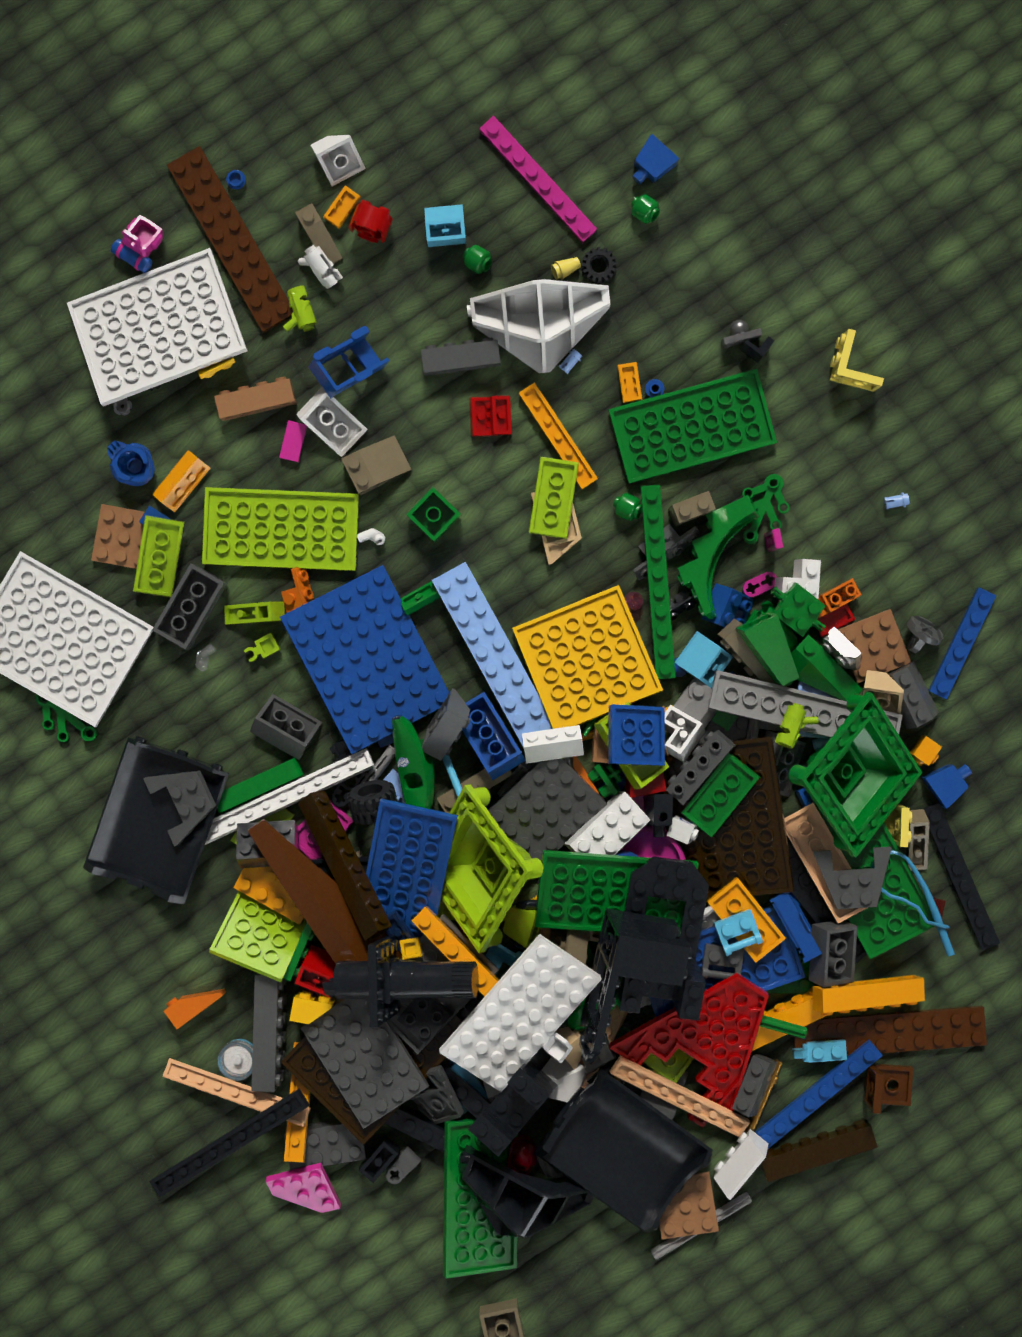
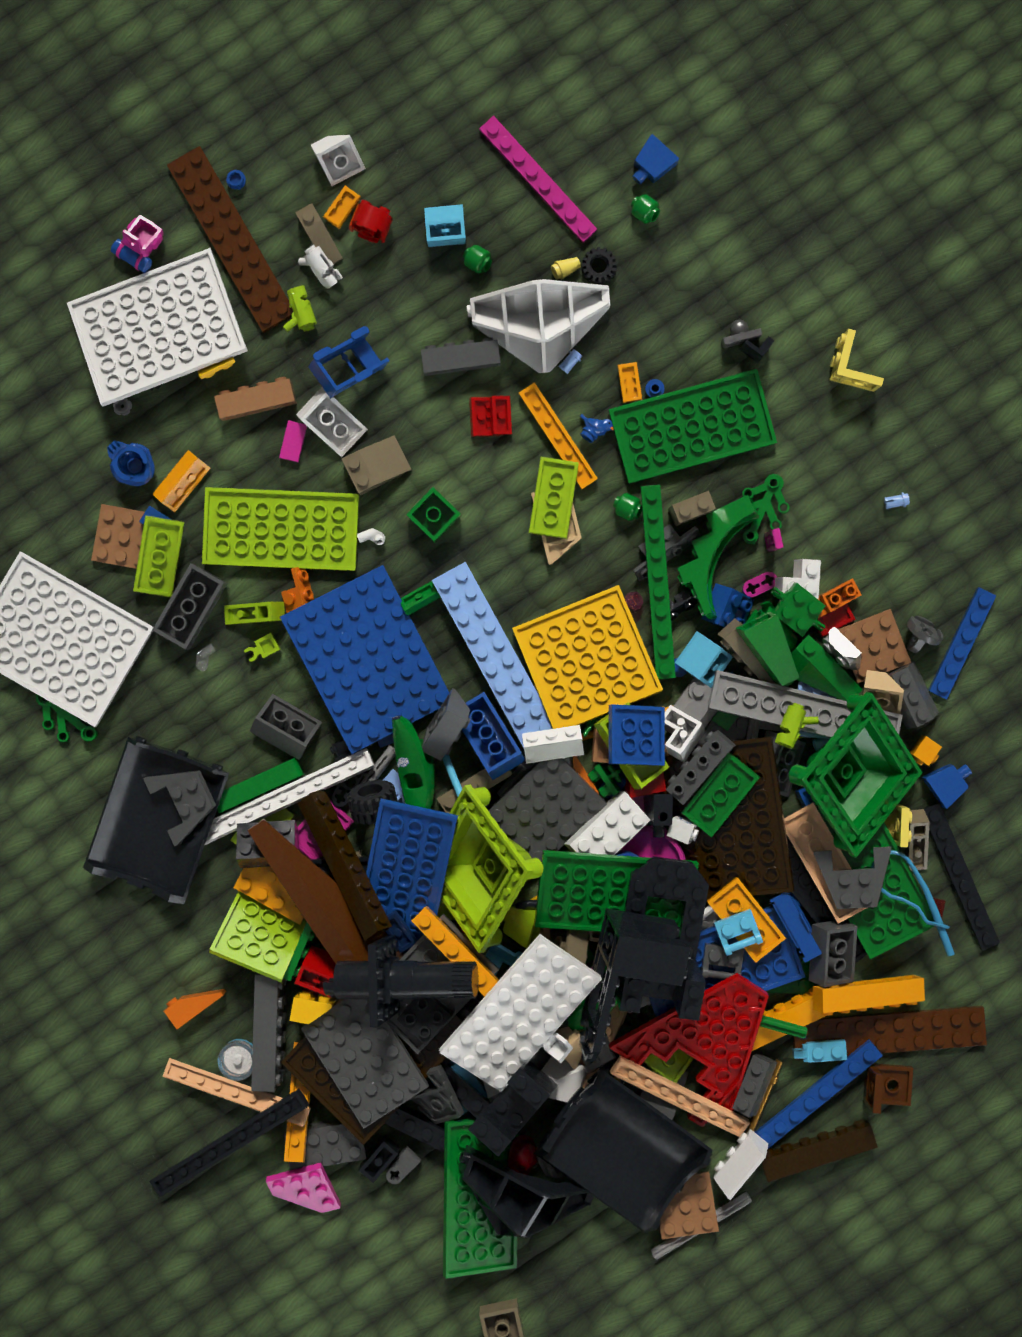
(411, 948): yellow tile -> none
(595, 428): none -> blue animal

